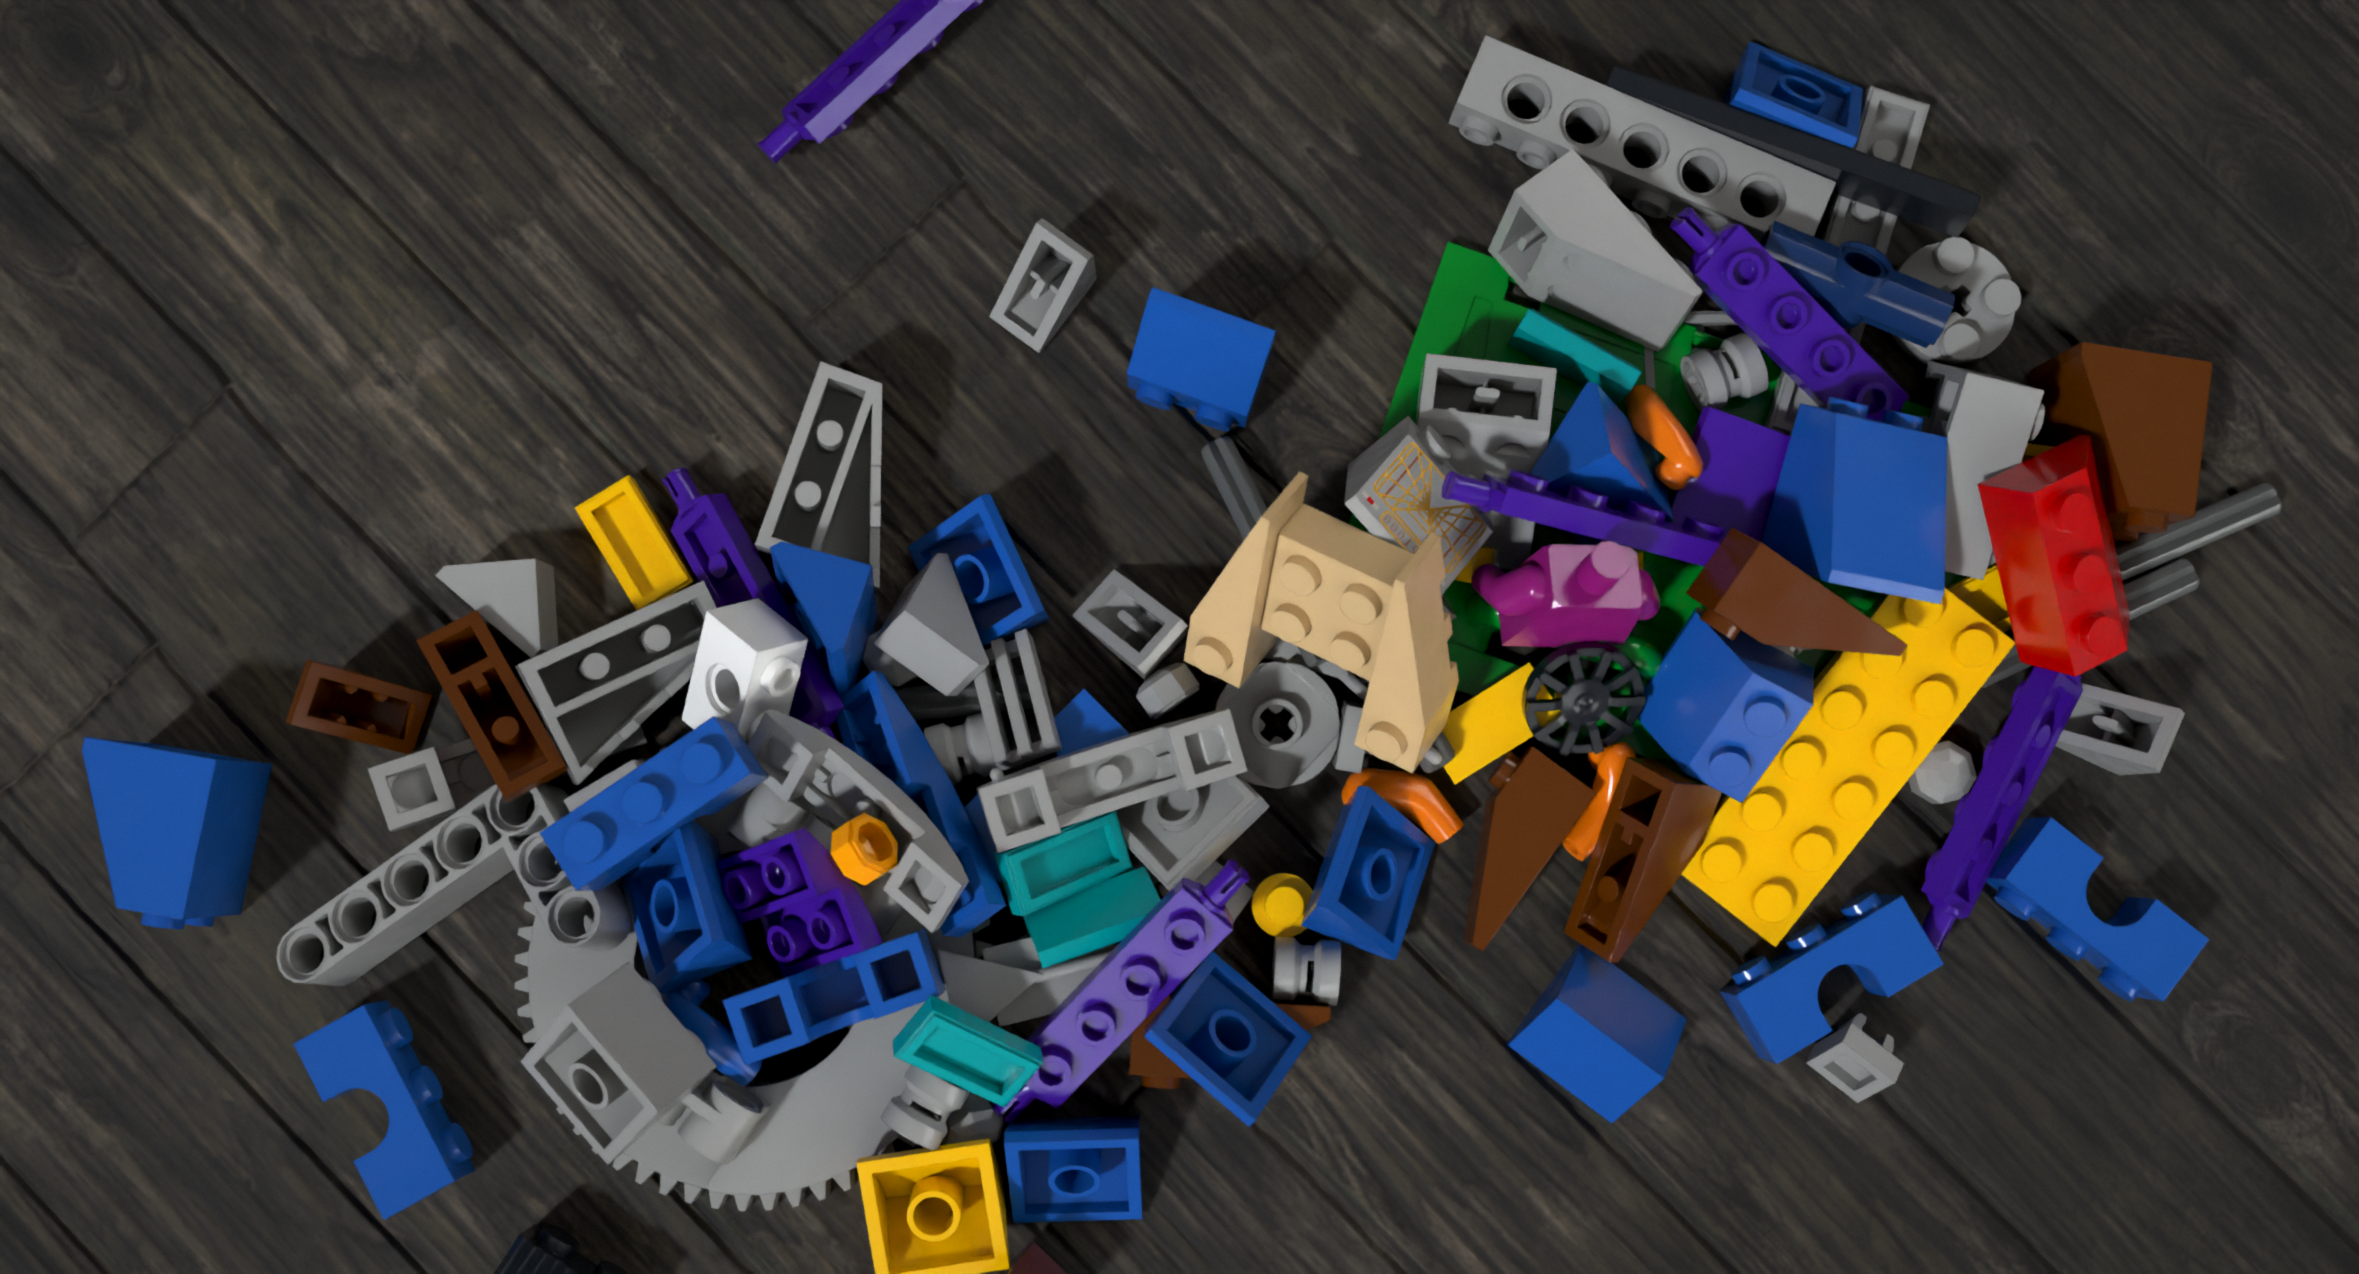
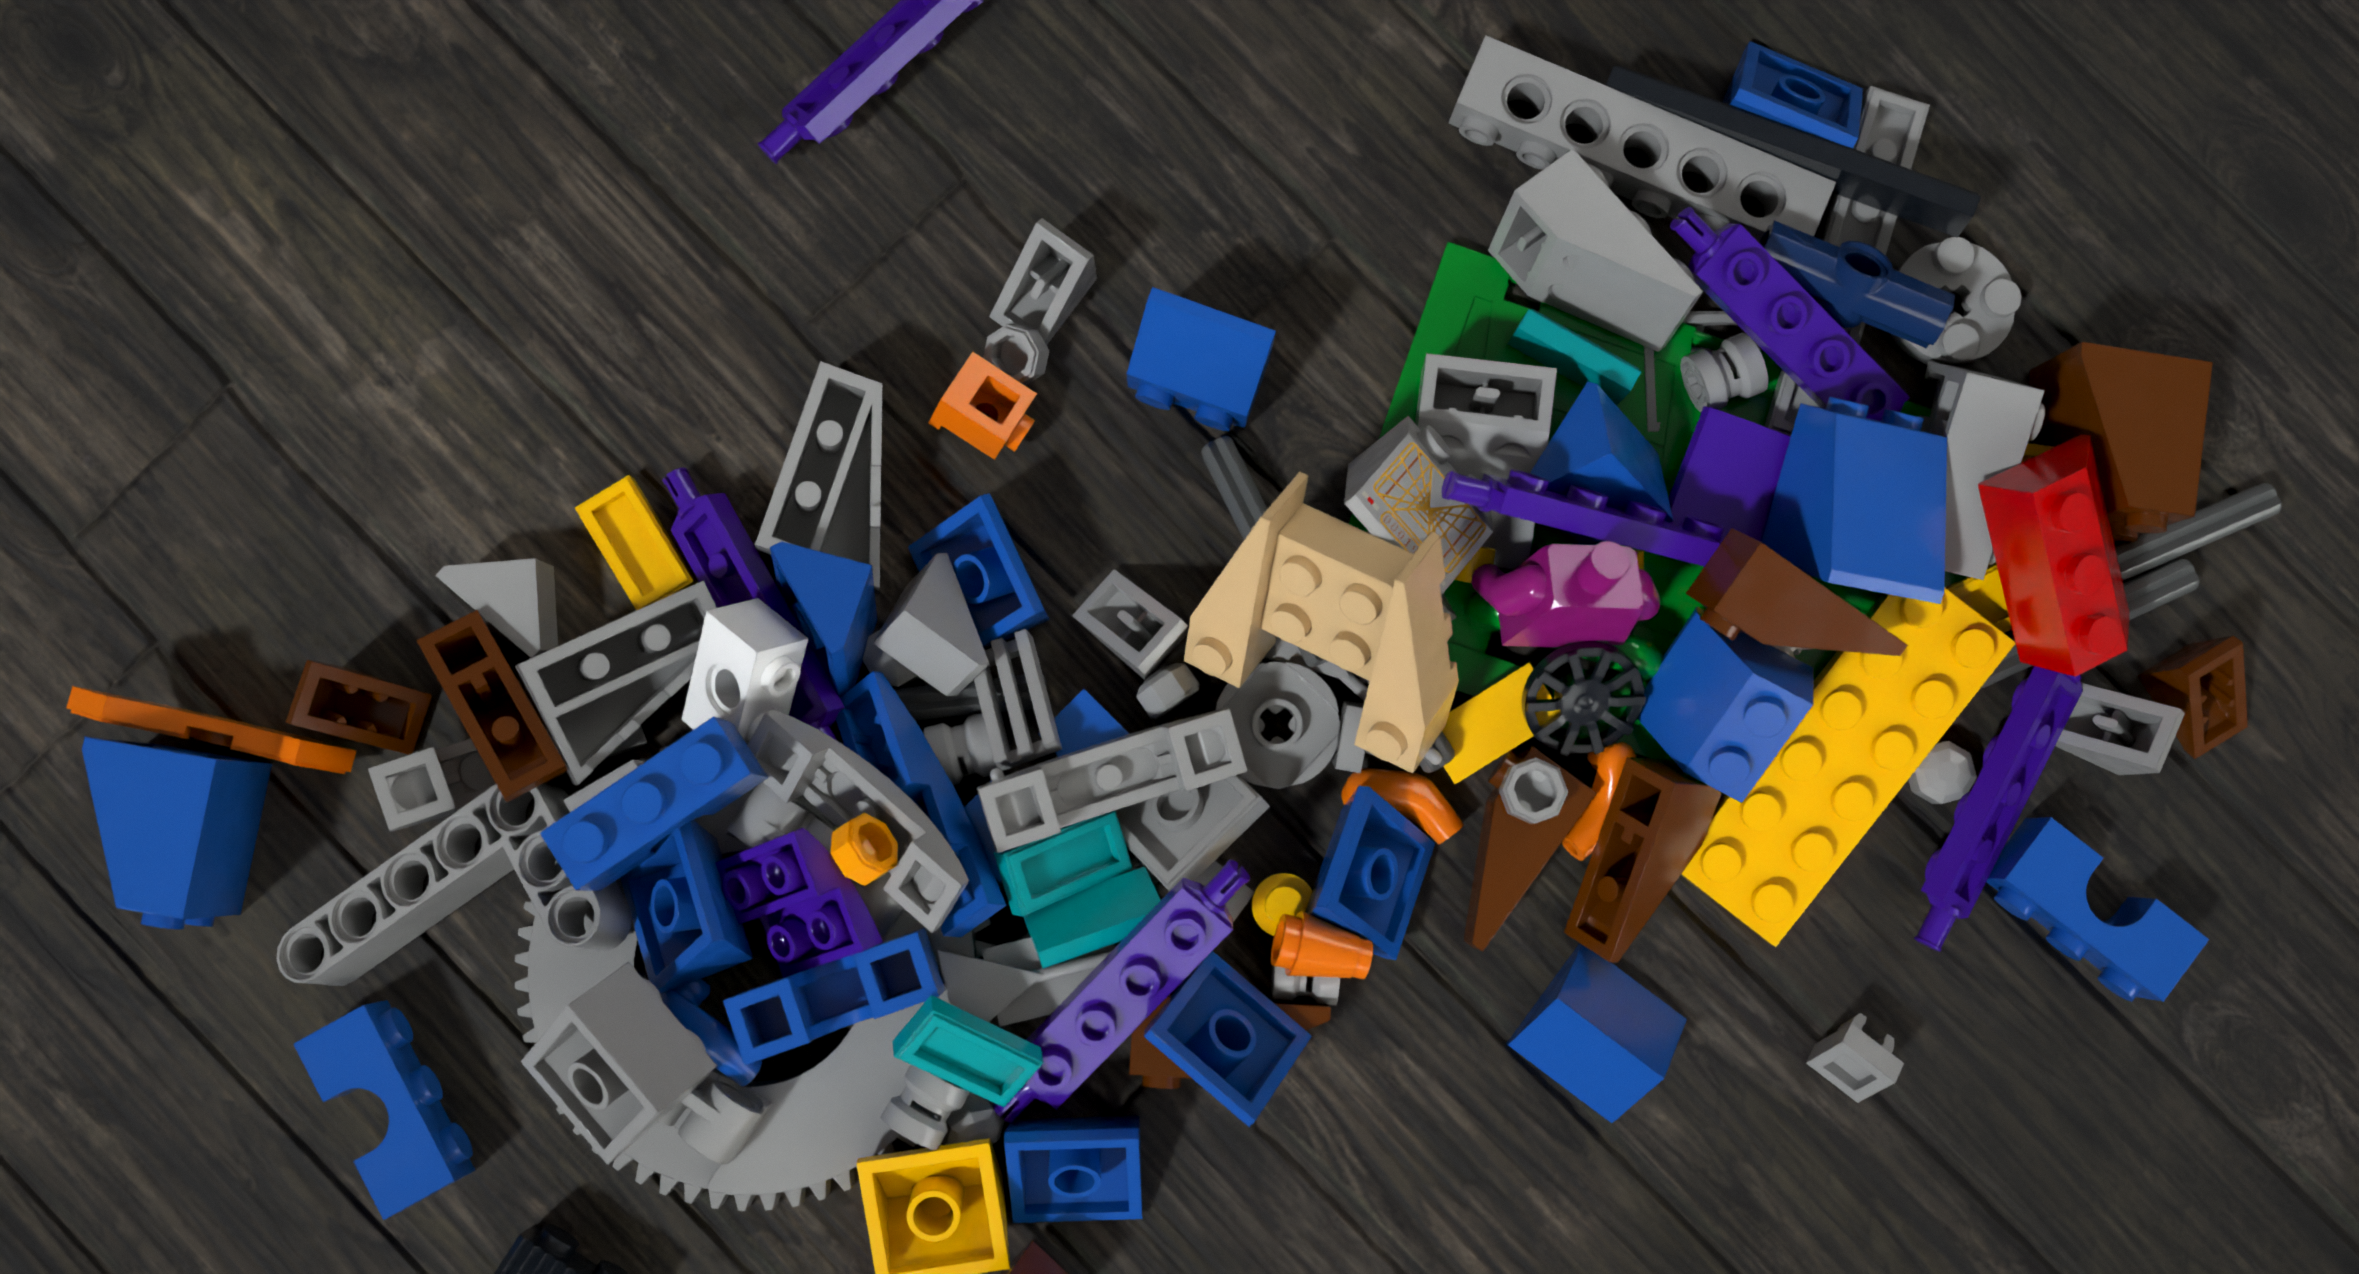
(210, 728): none -> orange tile
(989, 390): none -> orange brick
(1018, 352): none -> light grey tile
(1319, 949): none -> orange cone
(1533, 790): none -> light grey tile
(1664, 432): orange arm -> none
(1779, 996): blue arch -> none
(2207, 686): none -> reddish brown slope

